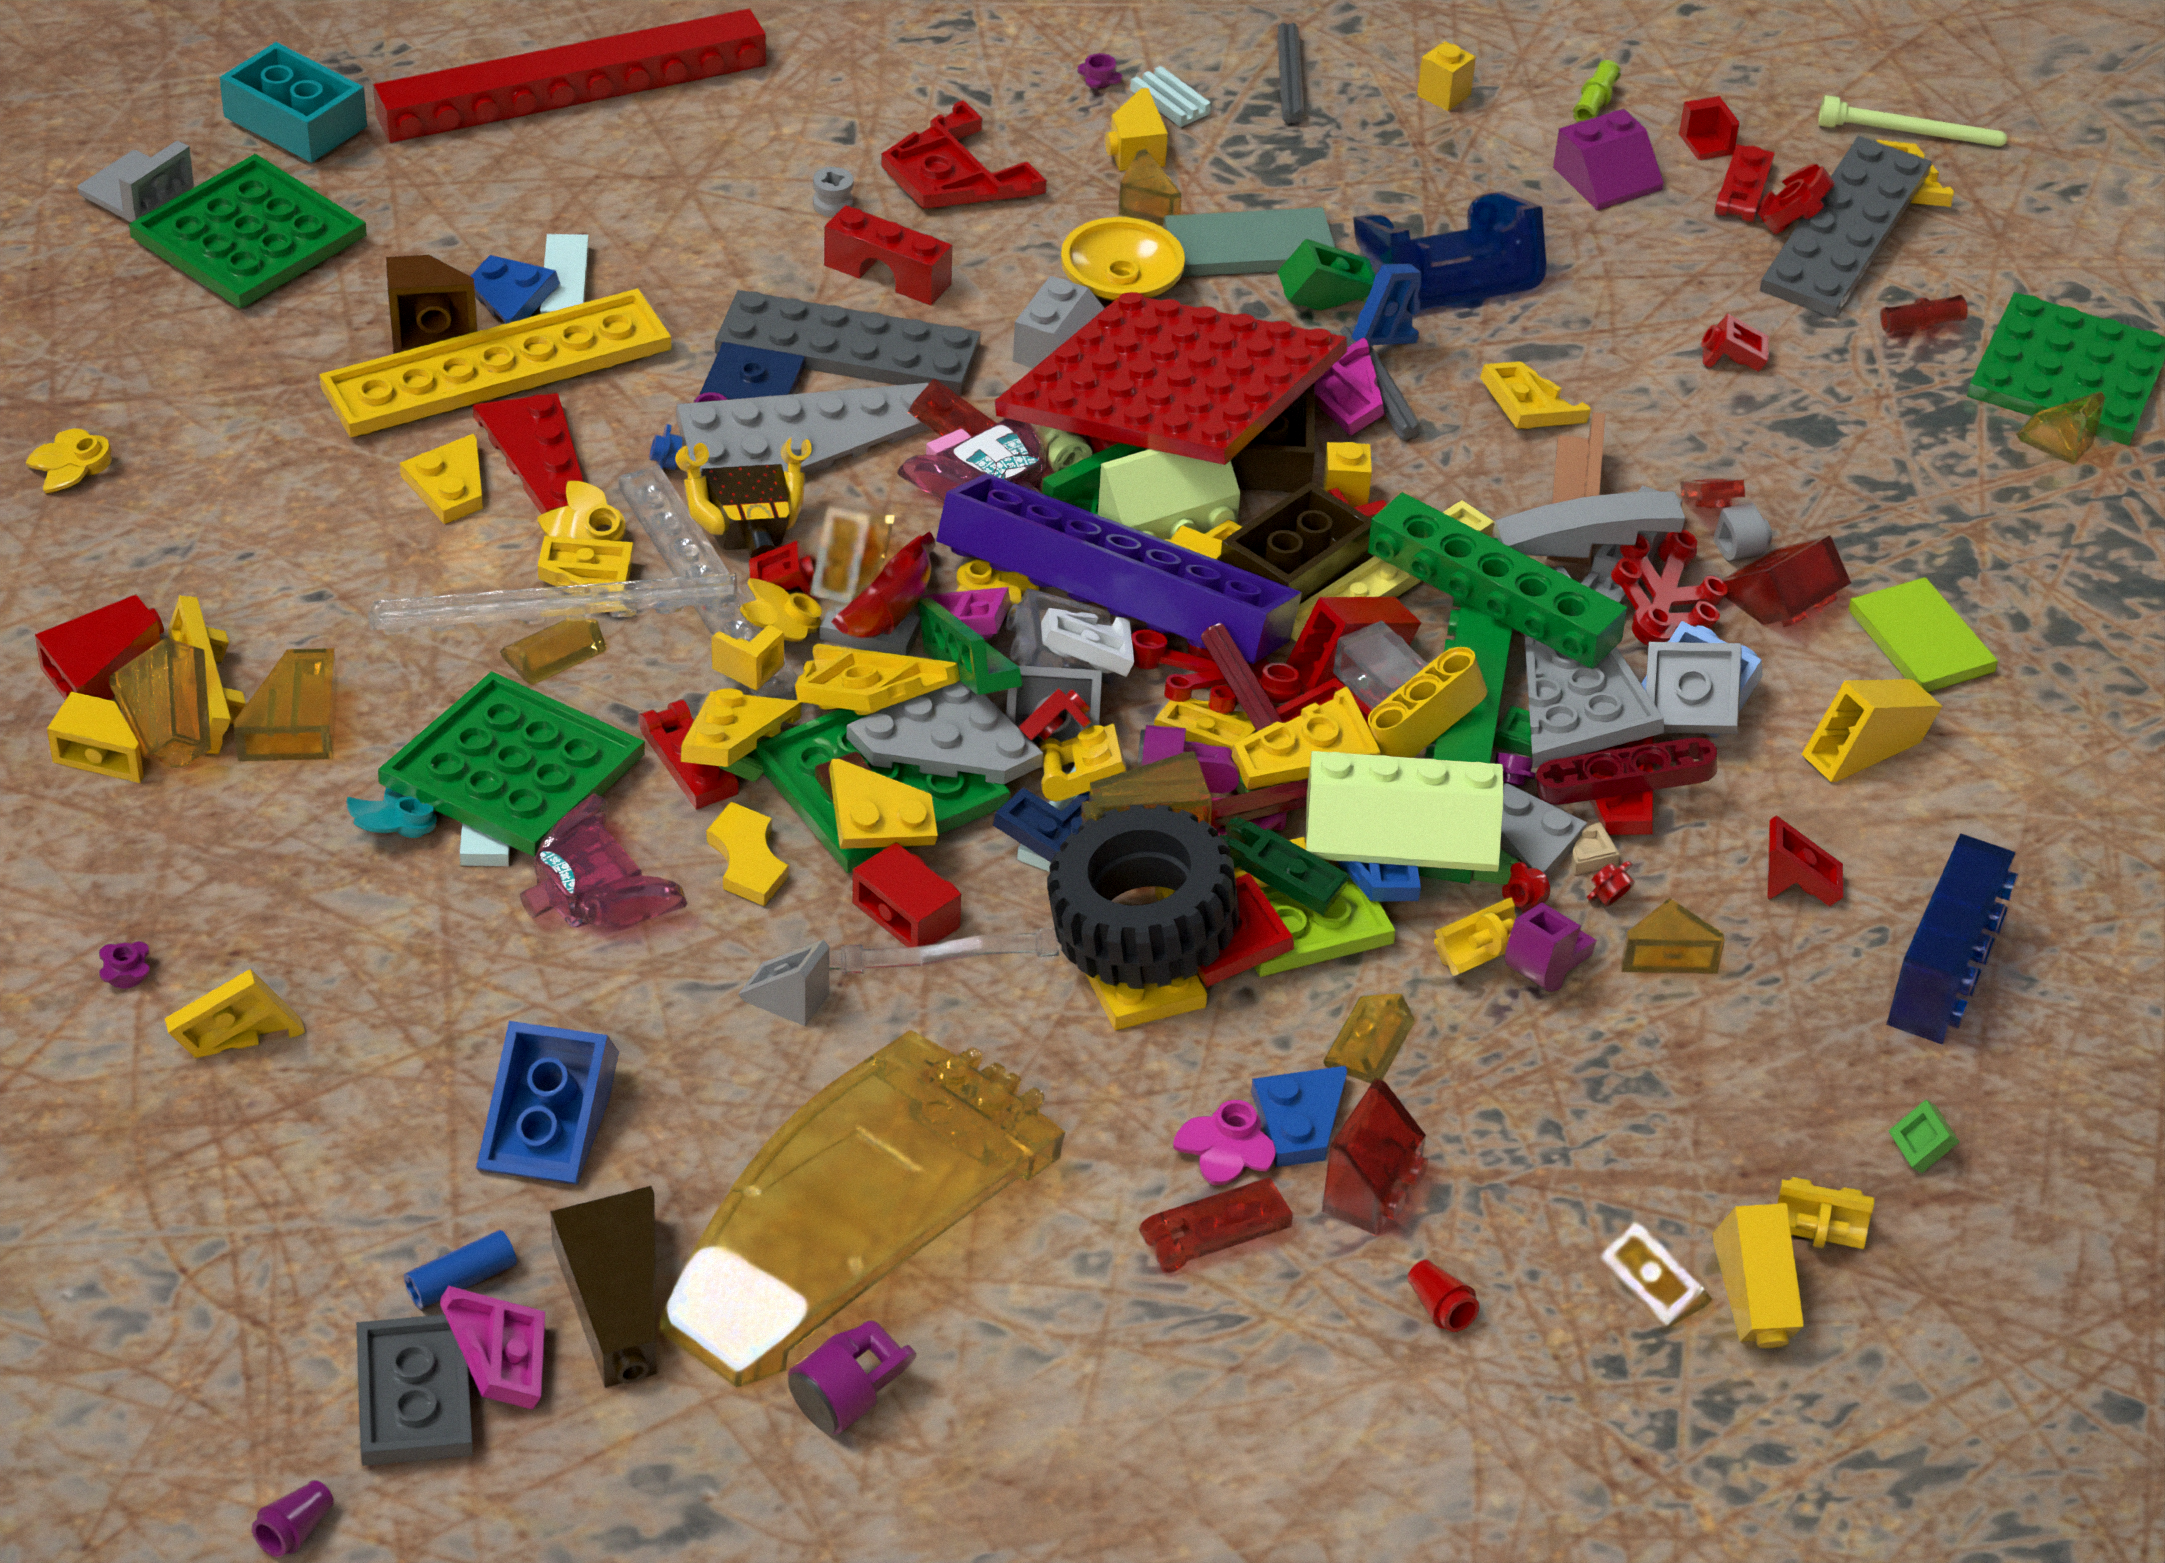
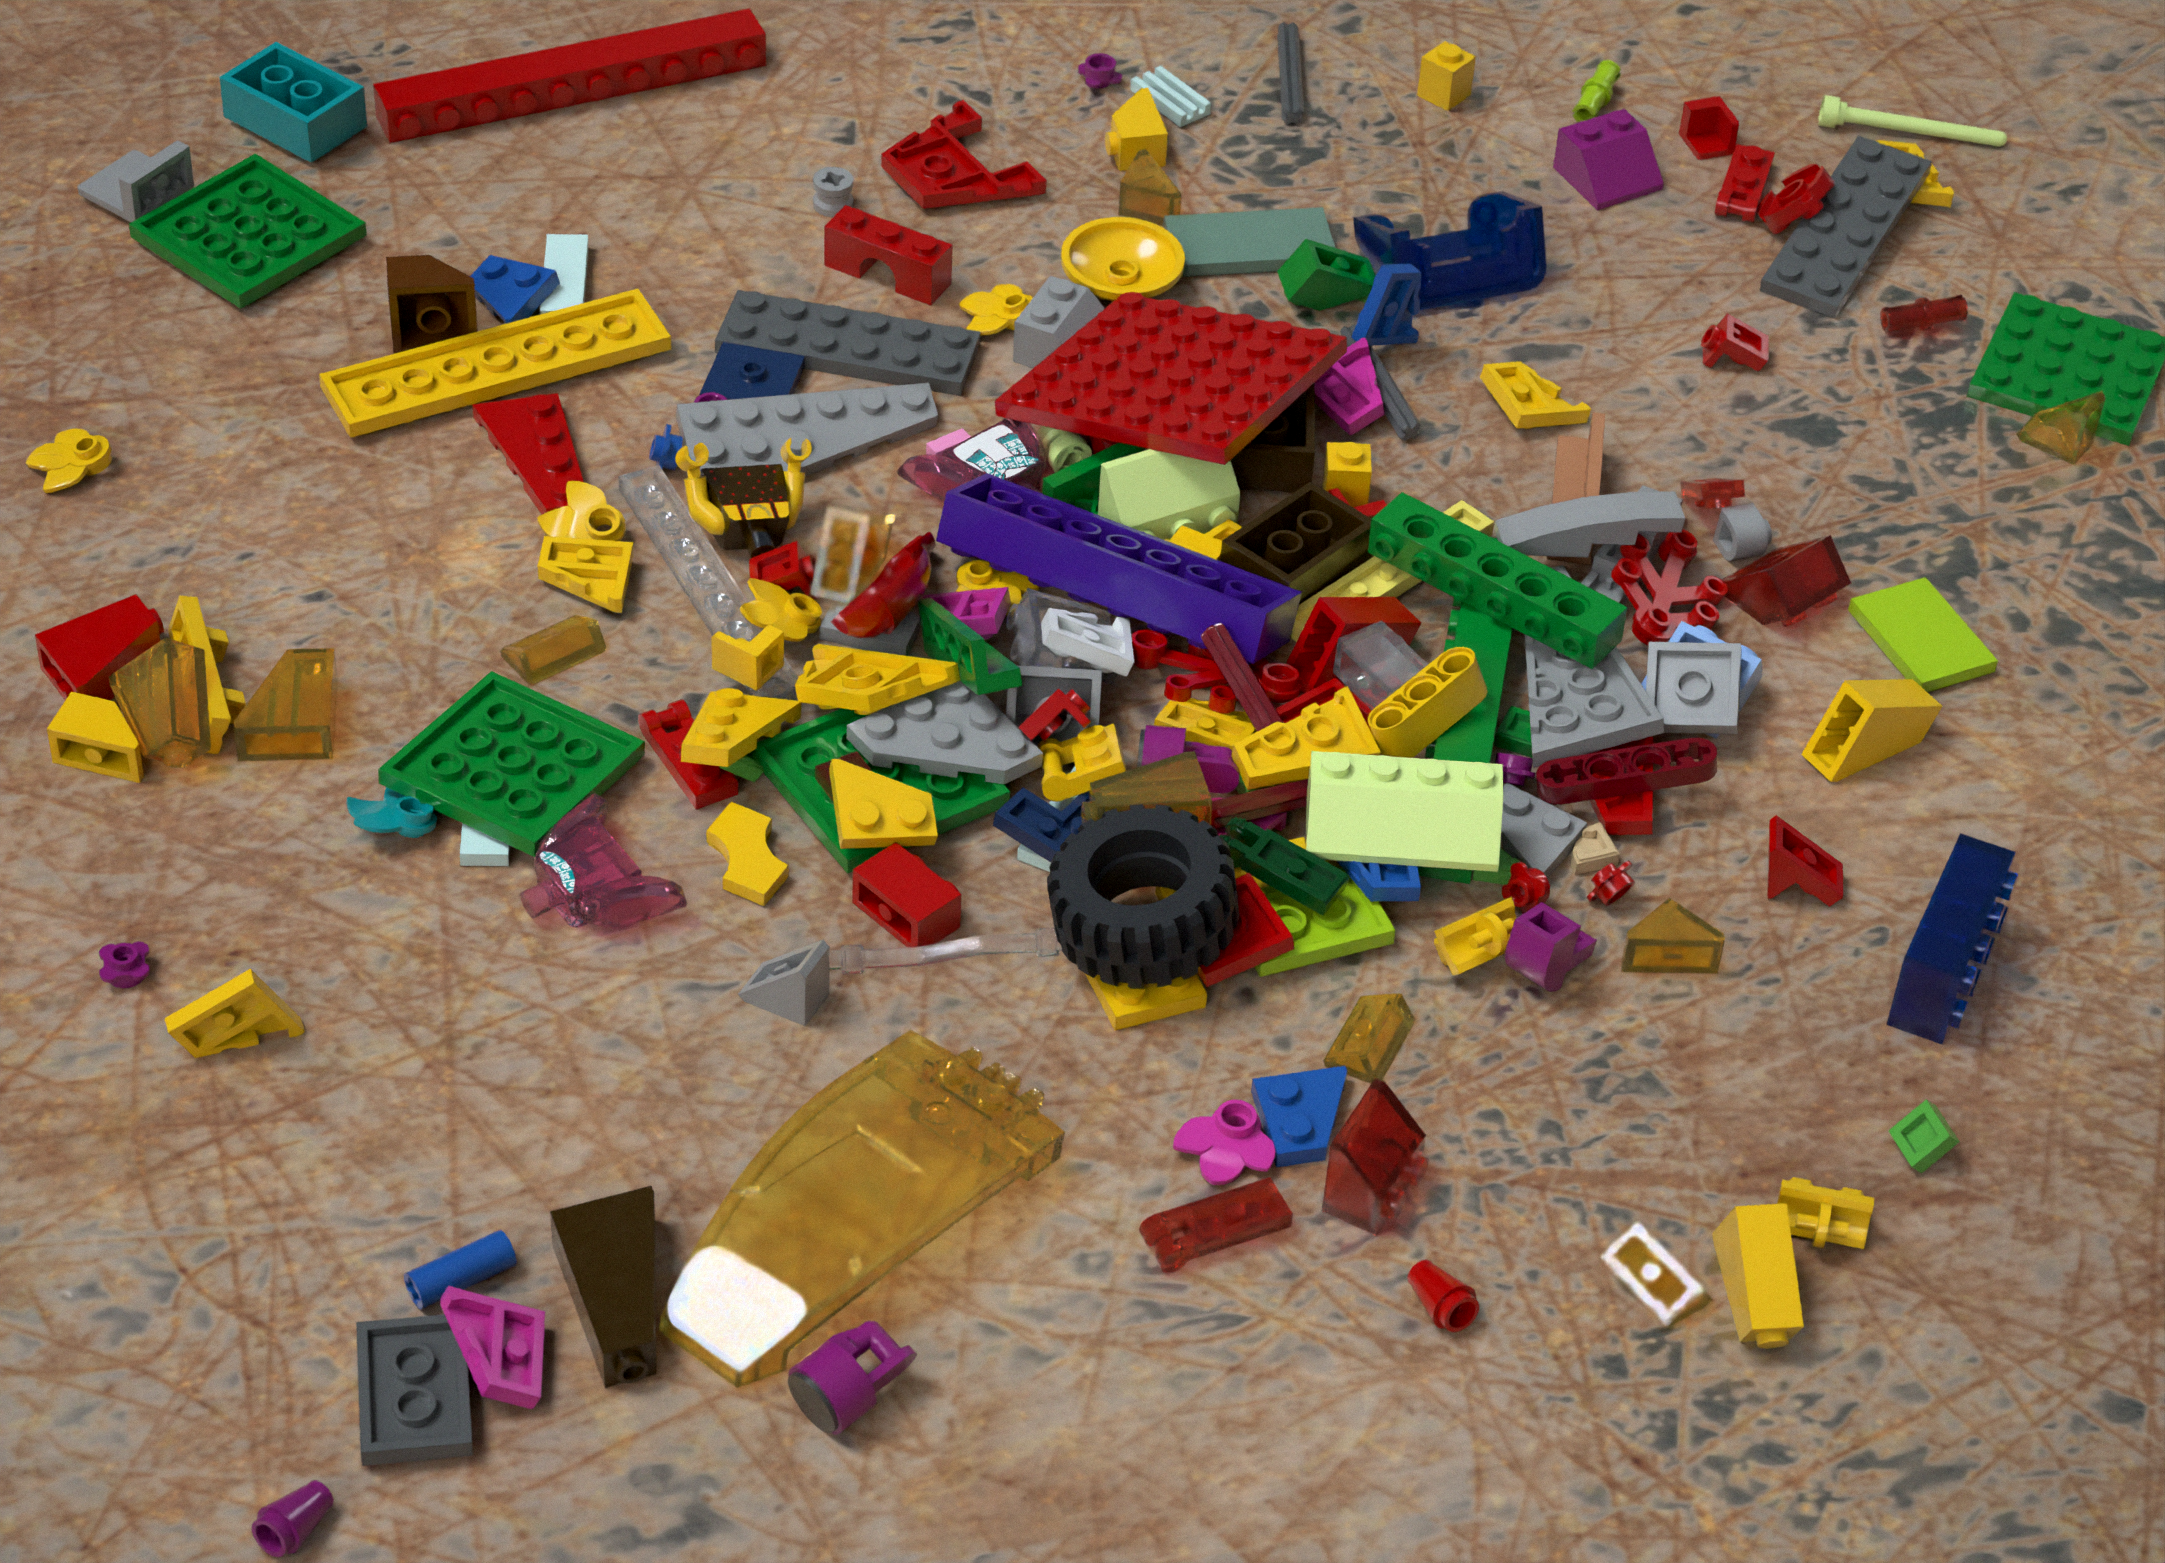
(447, 478): yellow wing -> none
(537, 604): clear plate -> none
(547, 1102): blue slope -> none
(947, 412): clear red plate -> none
(995, 309): none -> yellow plate

